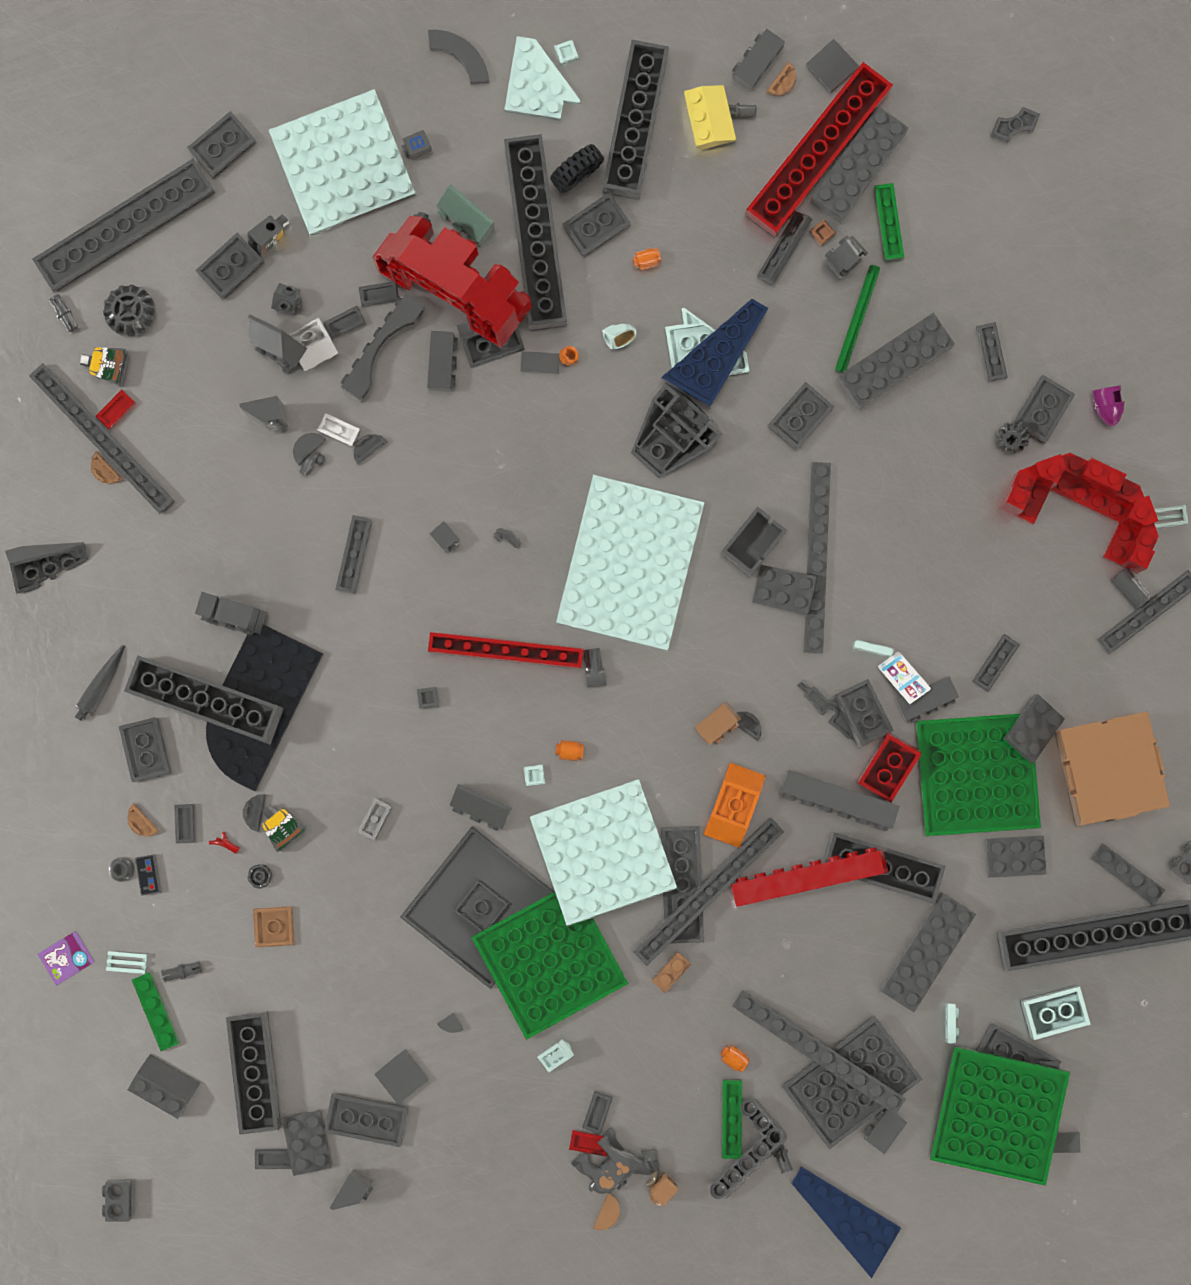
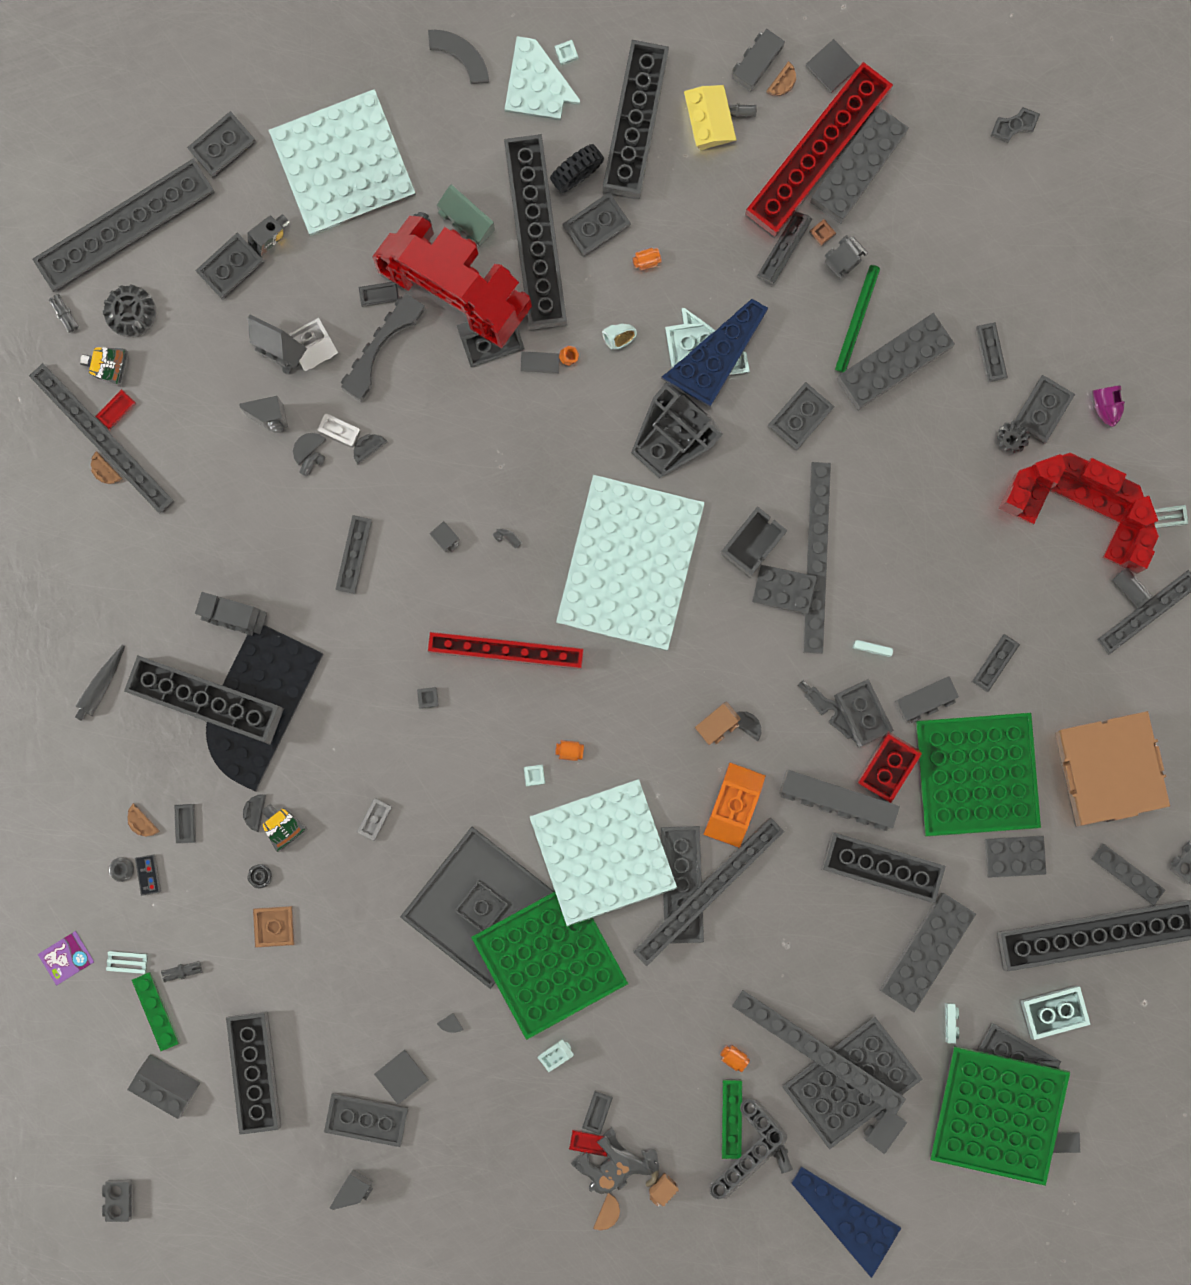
(38, 563): dark grey wedge -> none
(144, 749): dark grey plate -> none
(225, 843): red bar -> none
(272, 1159): dark grey tile -> none
(286, 299): dark grey brick -> none
(306, 1142): dark grey plate -> none
(344, 322): dark grey tile -> none
(416, 145): dark grey brick -> none
(442, 361): dark grey brick -> none
(480, 807): dark grey slope -> none
(594, 671): dark grey piece -> none
(671, 972): medium nougat brick -> none
(808, 878): red brick -> none
(889, 221): green plate -> none
(904, 677): sticker -> none
(1034, 728): dark grey plate -> none

